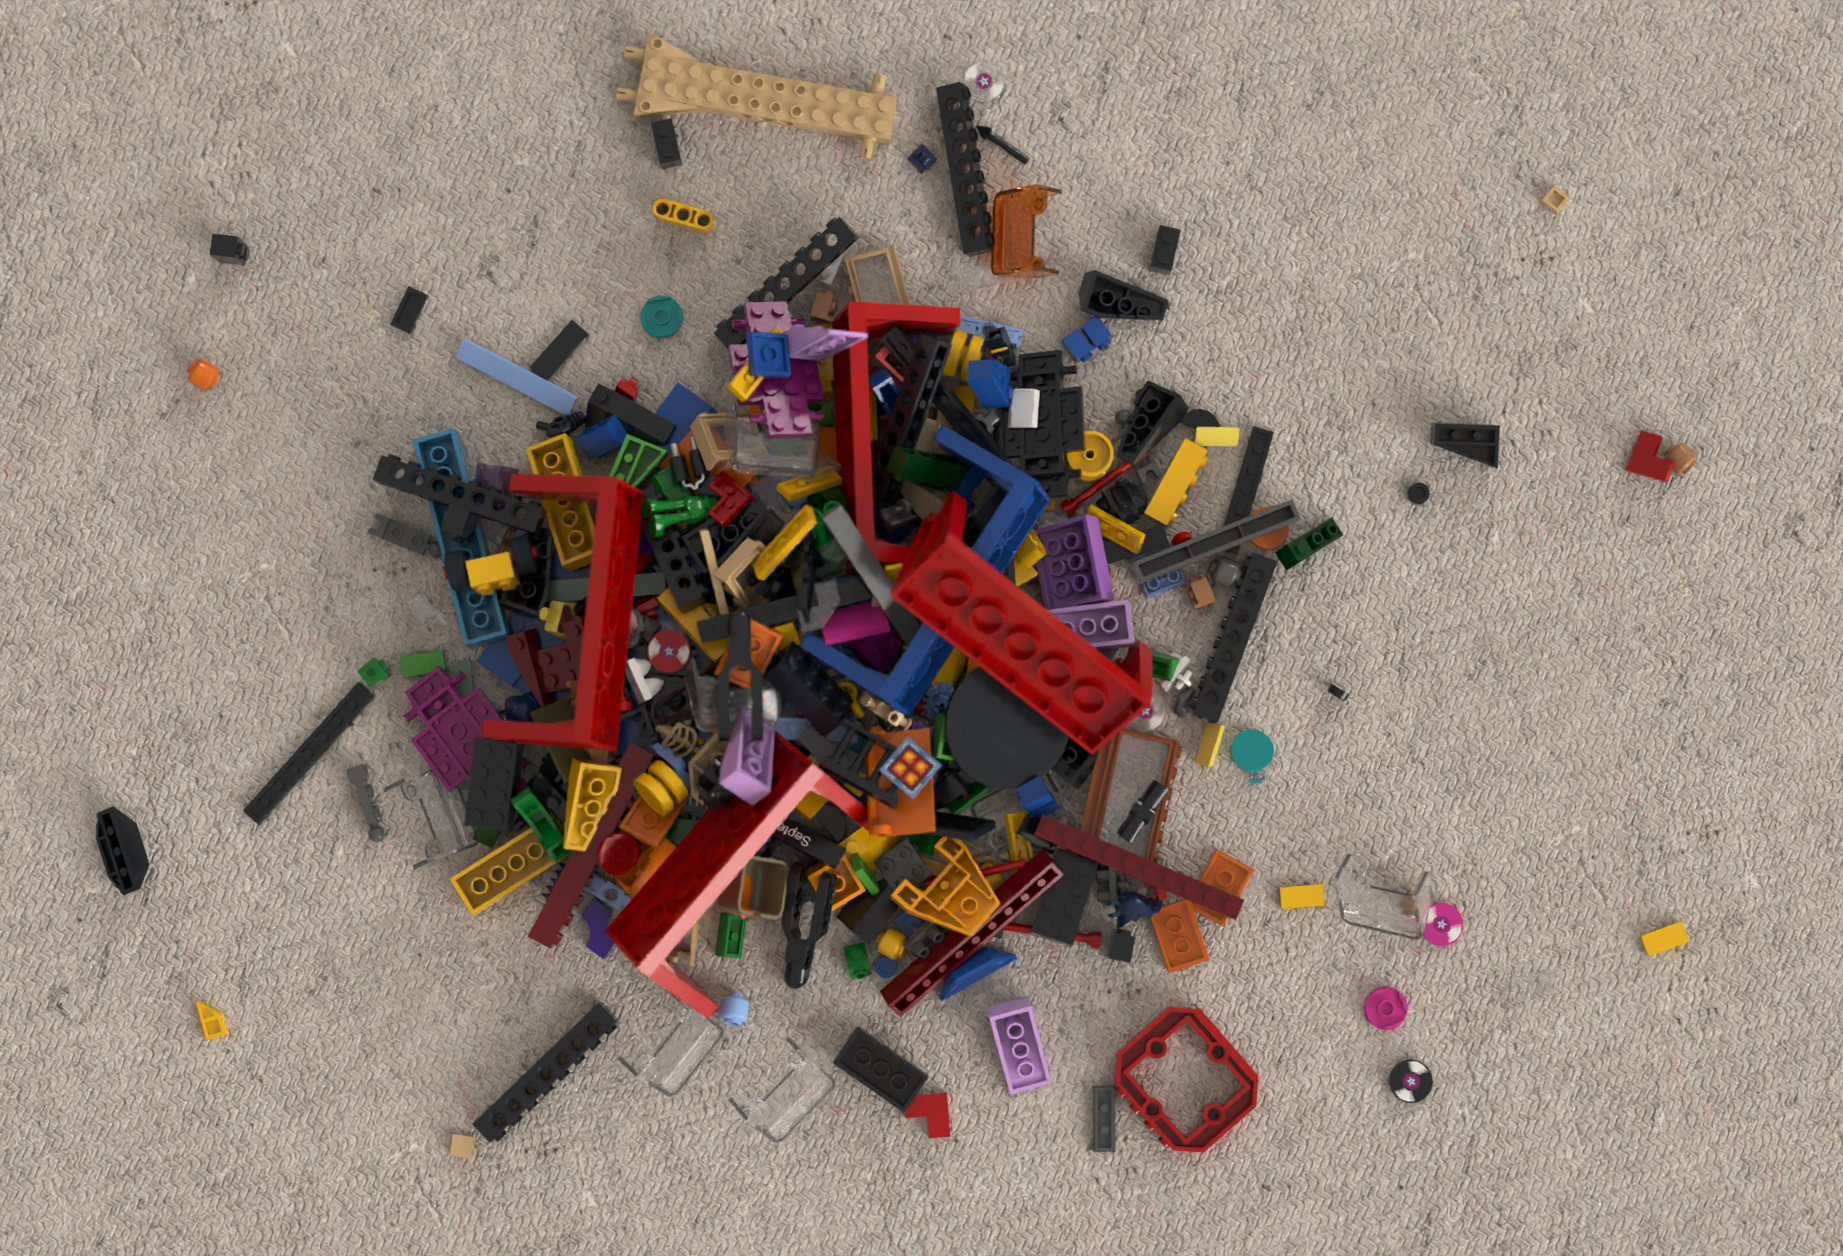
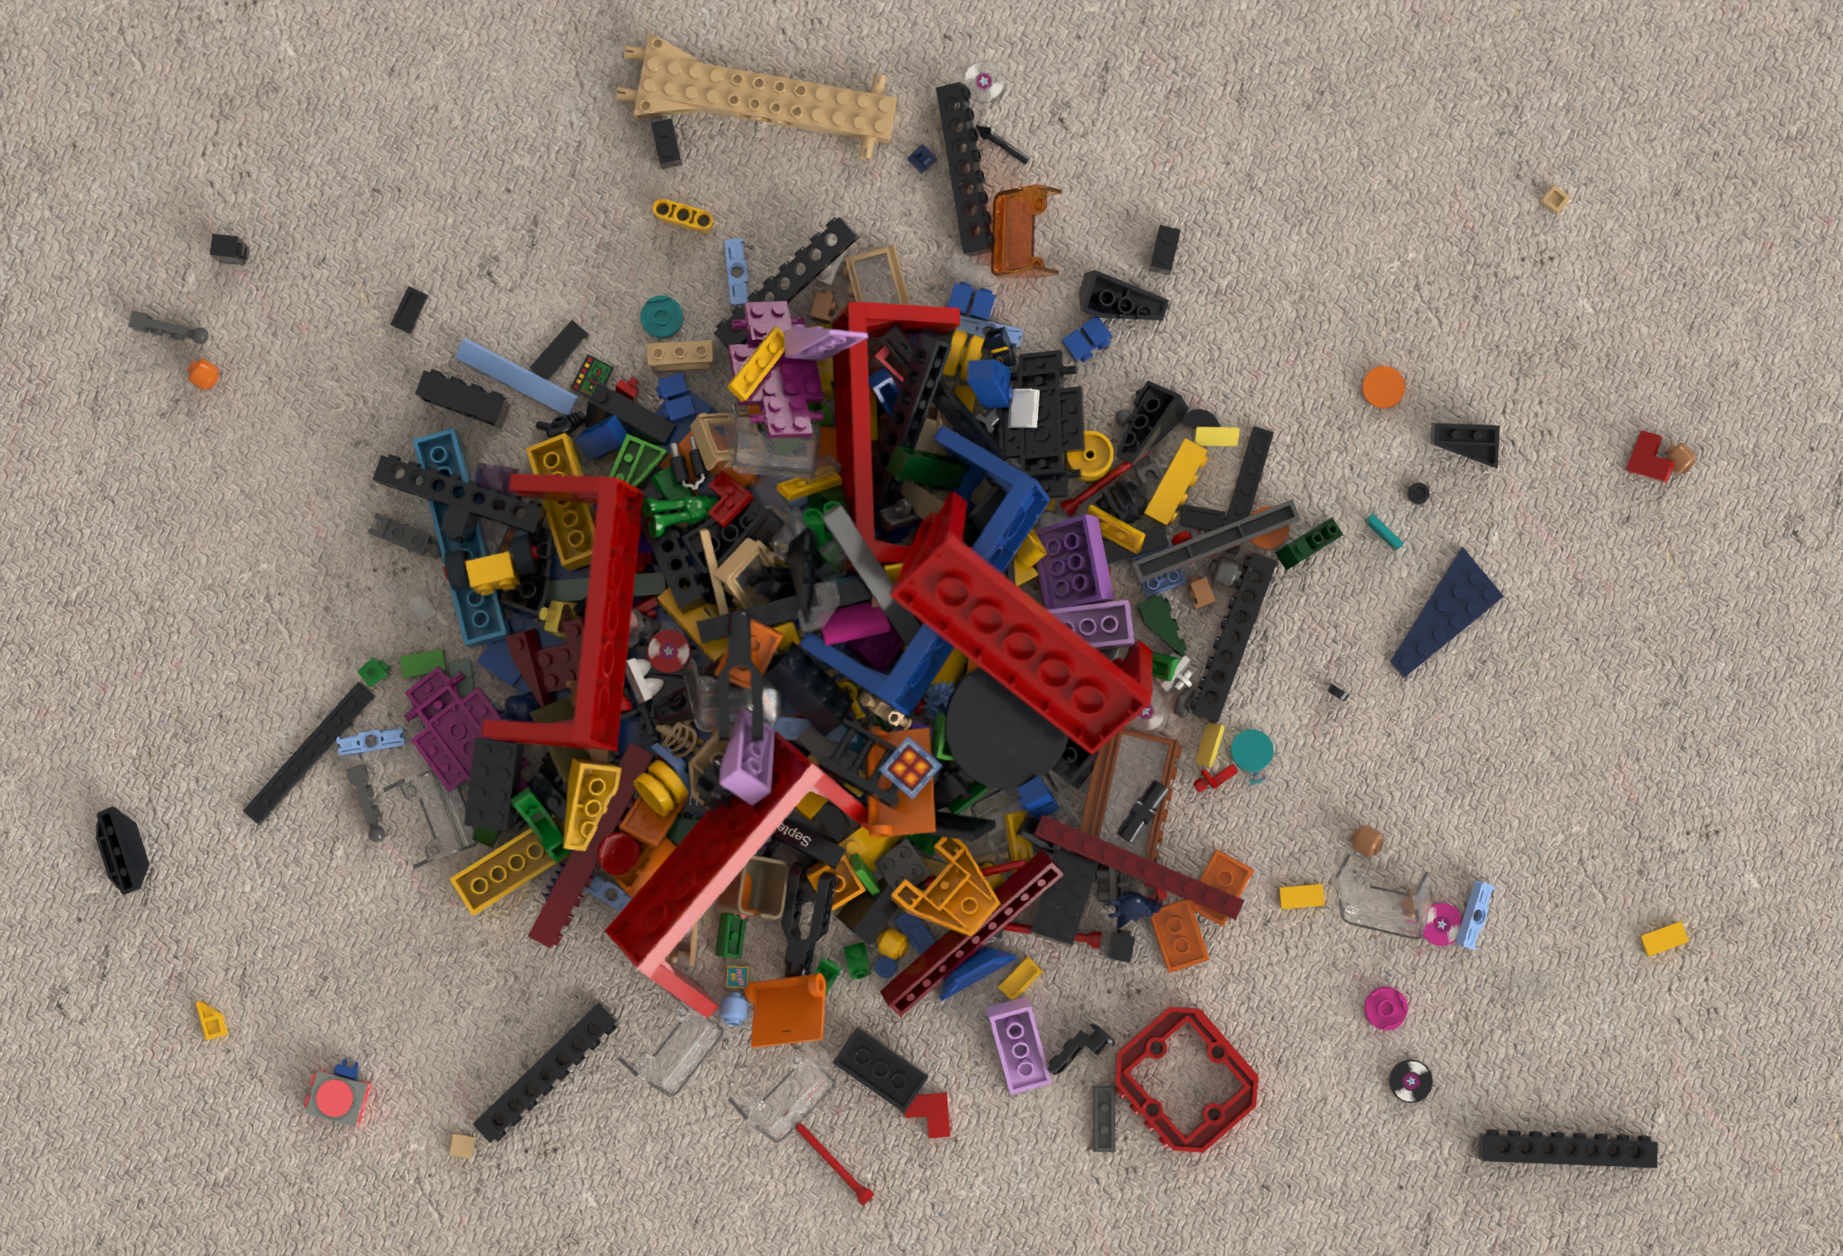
(143, 323): none -> dark grey plate
(337, 1098): none -> panel
(347, 1072): none -> blue tile
(385, 739): none -> light blue piece
(463, 399): none -> black brick
(590, 374): none -> piece
(597, 920): dark purple tile -> none
(679, 408): none -> blue piece
(681, 356): none -> tan window
(735, 258): none -> light blue piece
(737, 976): none -> teal tile
(768, 354): blue tile -> none
(784, 542): yellow plate -> none
(786, 1006): none -> orange door
(829, 970): none -> green bracket
(862, 1193): none -> red piece
(922, 937): dark grey hips -> none
(982, 303): none -> blue piece
(1020, 978): none -> yellow tile
(1074, 1046): none -> black piece
(1158, 620): none -> dark green slope
(1201, 518): none -> black tile
(1214, 782): none -> red piece
(1367, 841): none -> medium nougat head
(1383, 387): none -> orange tile
(1384, 532): none -> teal tile
(1453, 606): none -> dark blue wing
(1478, 901): none -> light blue piece
(1645, 1158): none -> black brick

